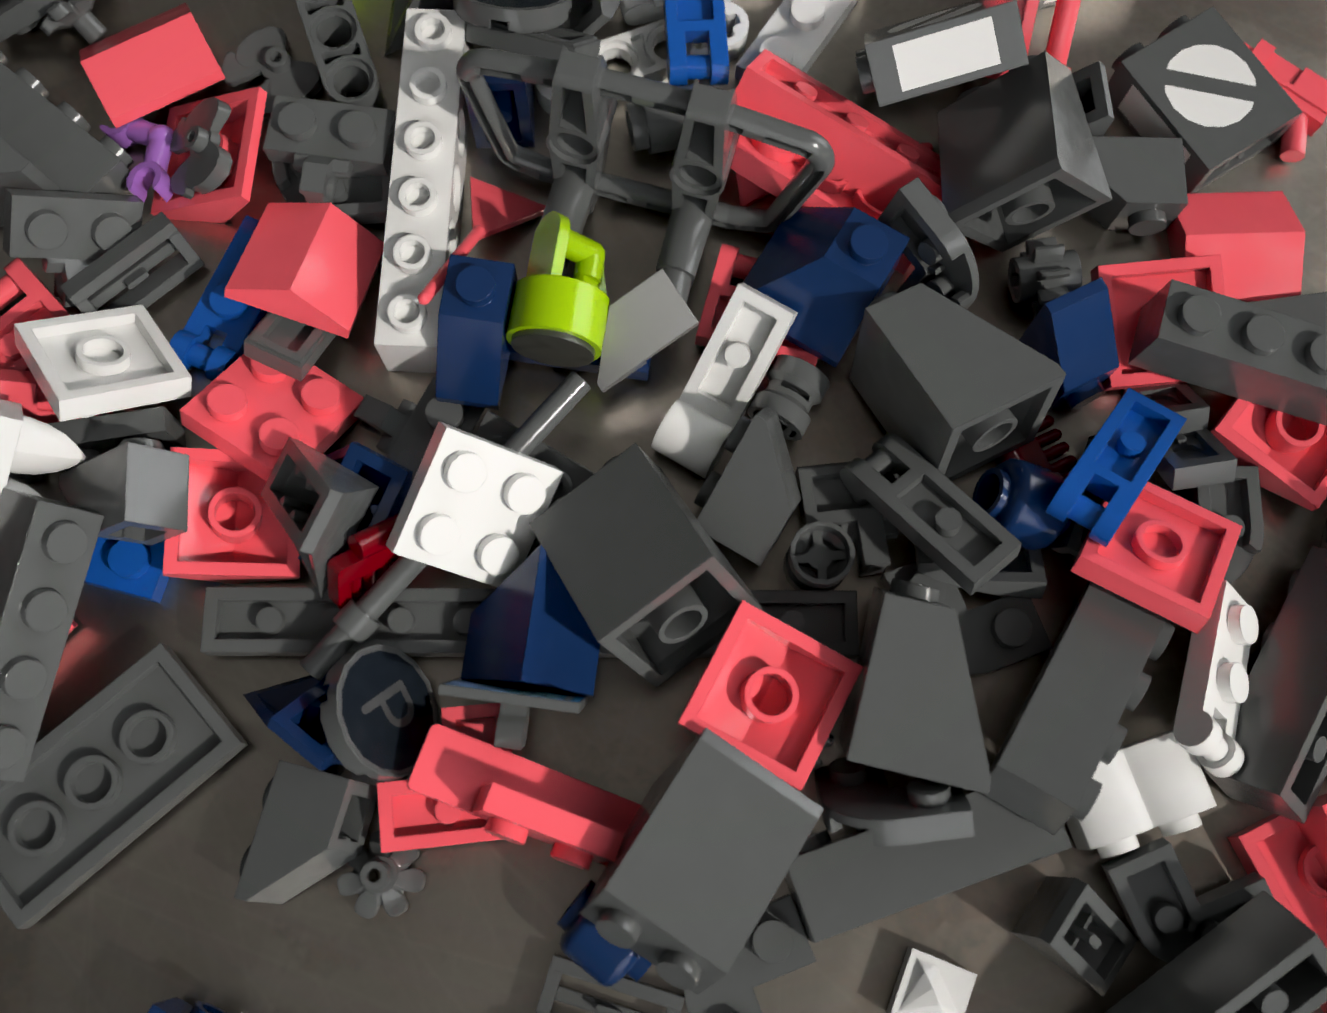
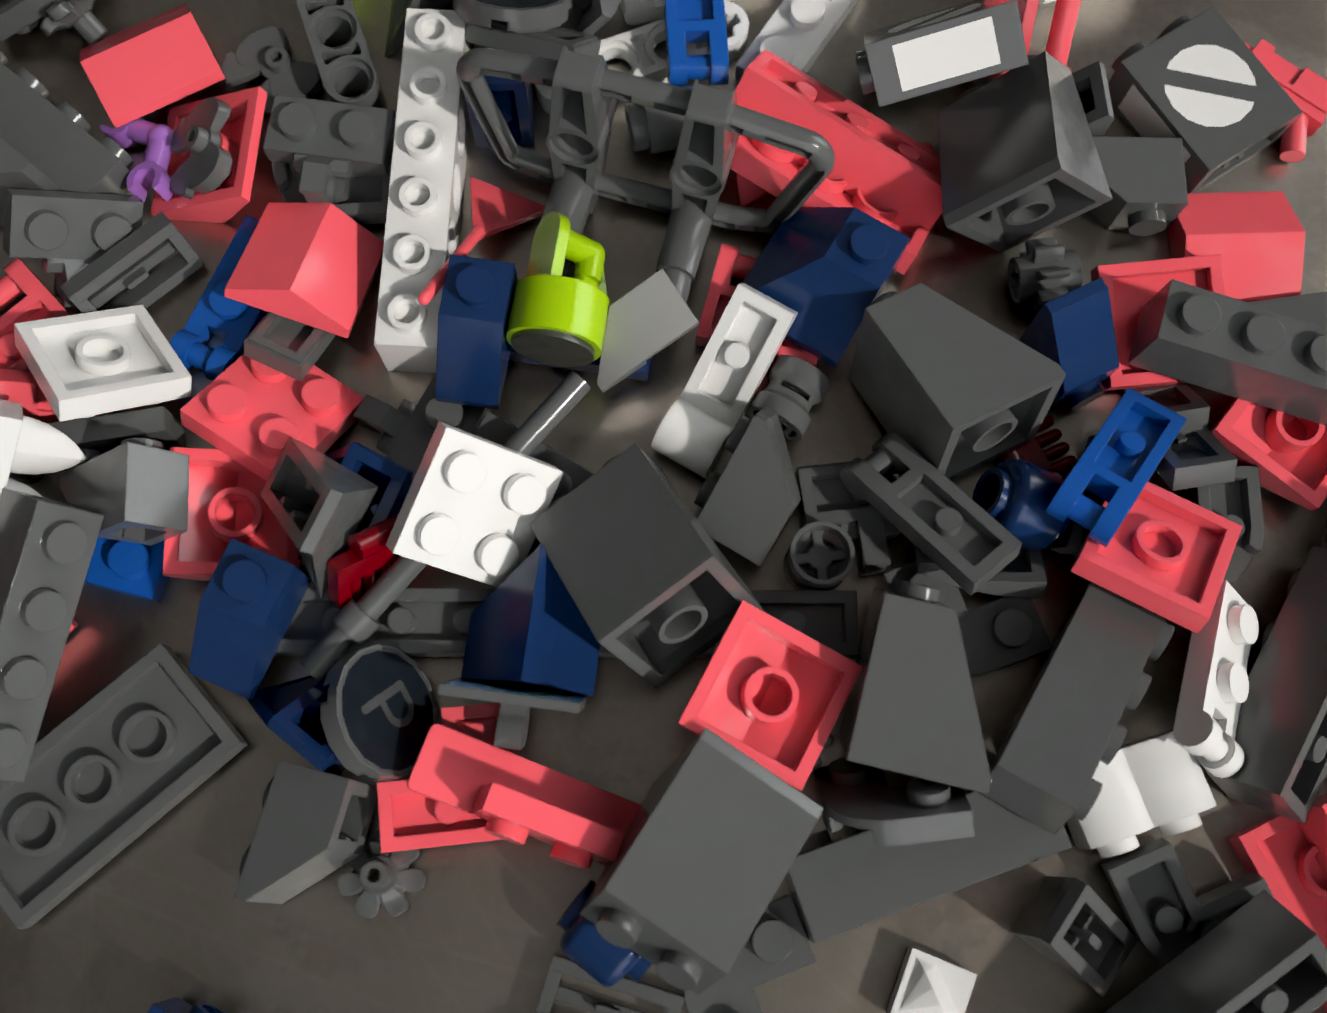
(244, 617): none -> dark blue slope
(935, 244): dark grey plate -> none

